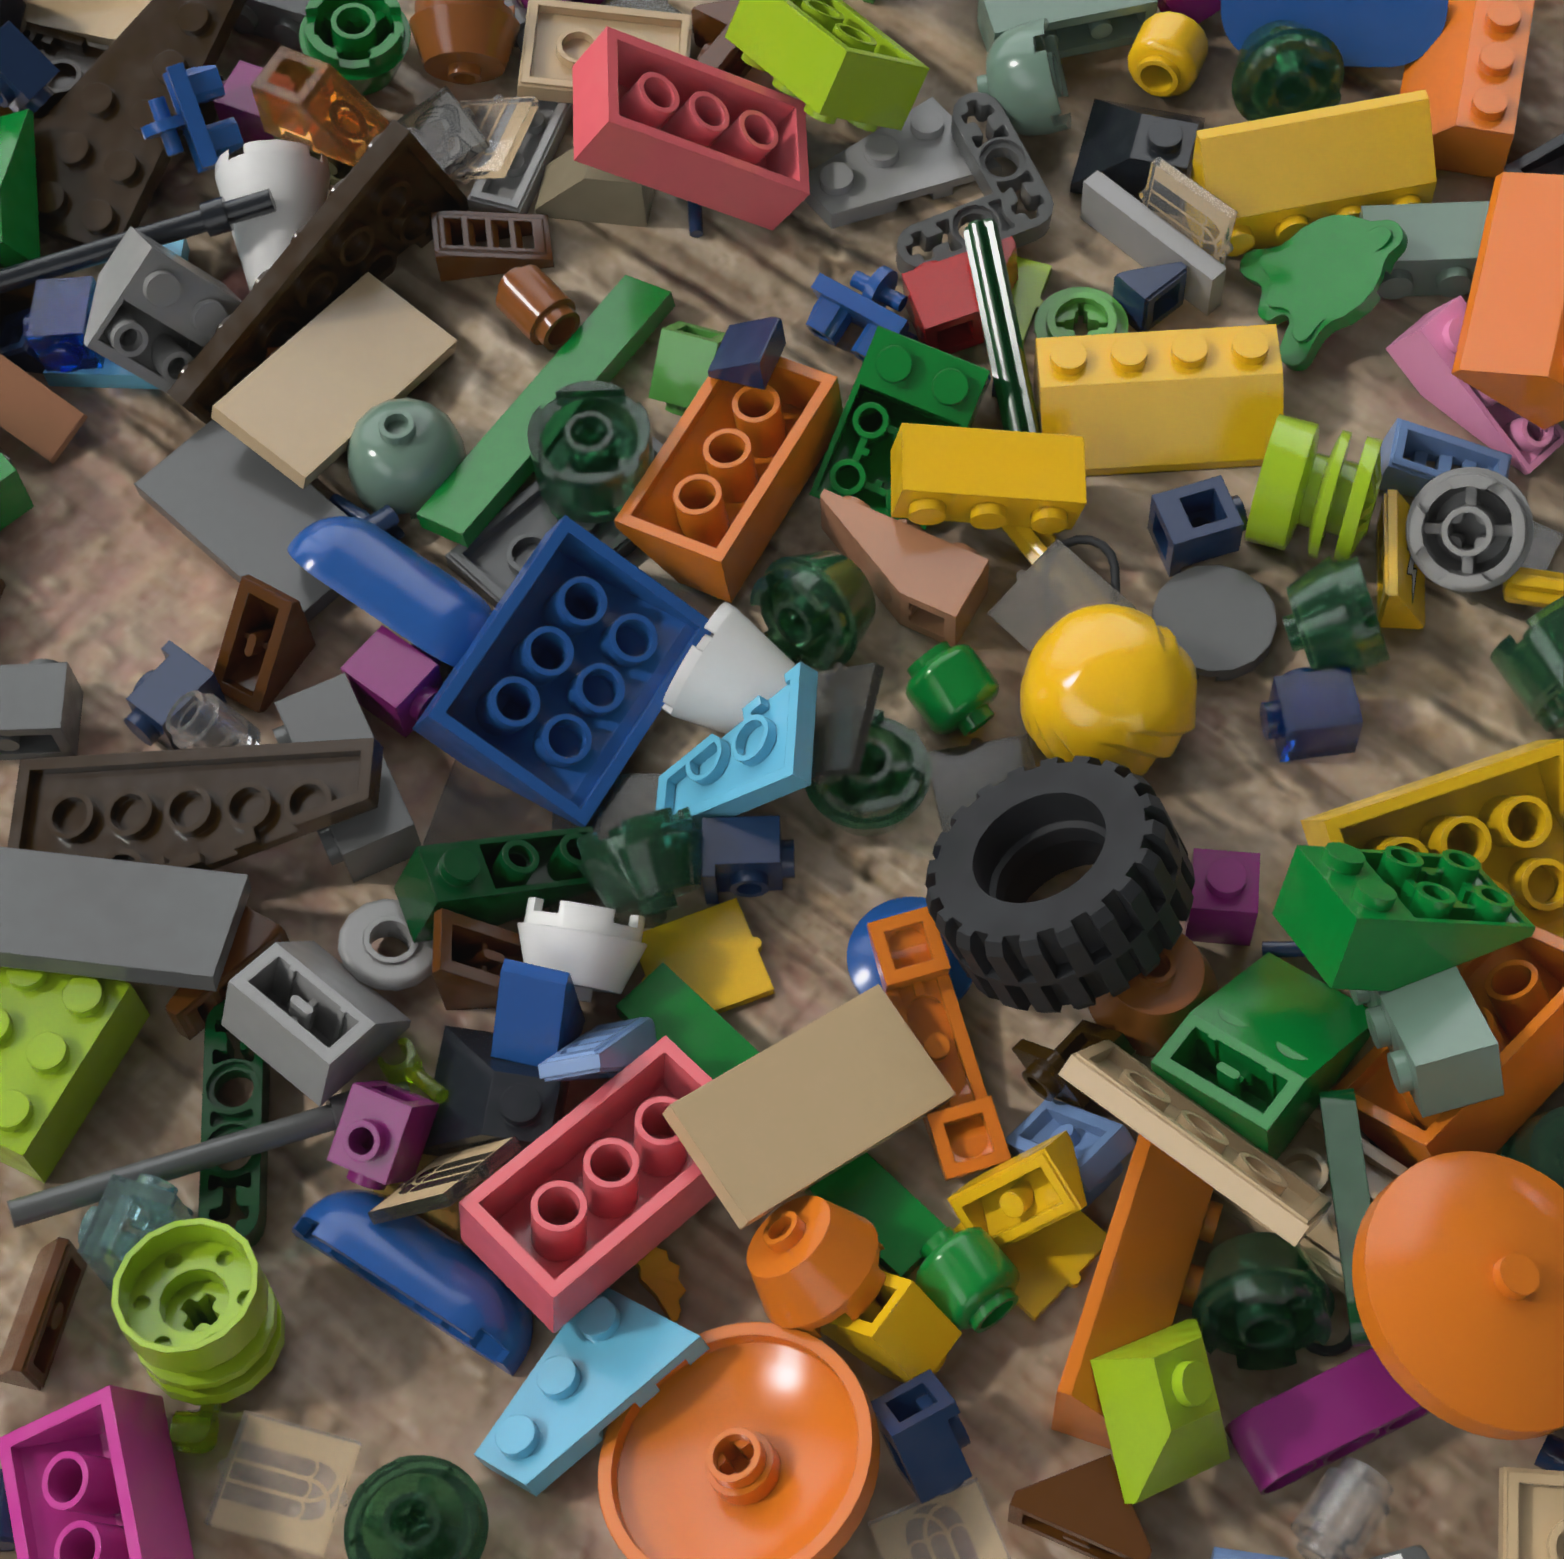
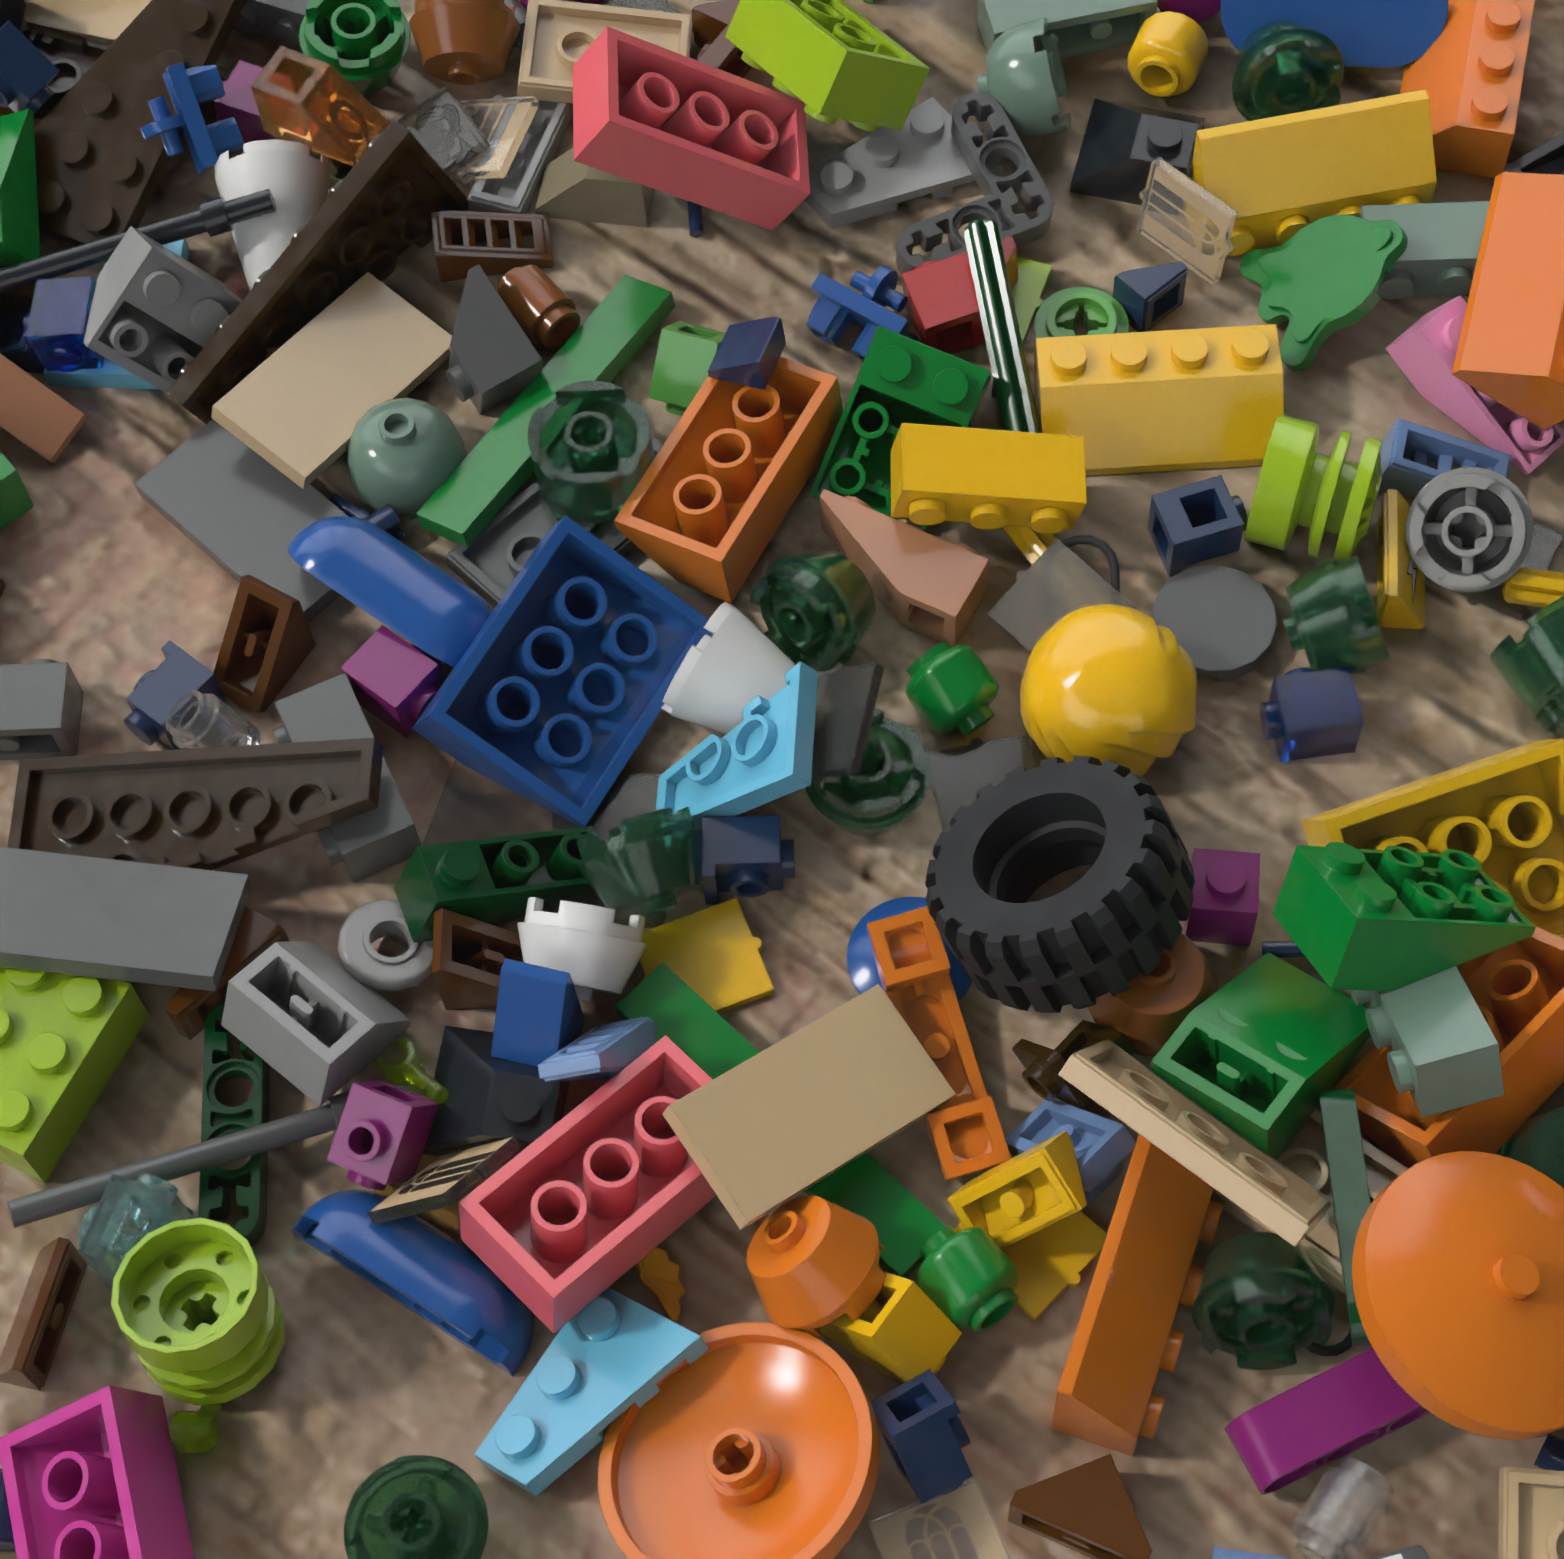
(283, 1483): clear piece -> none
(488, 348): none -> dark grey slope
(1151, 239): light grey tile -> none
(1160, 1410): lime slope -> none

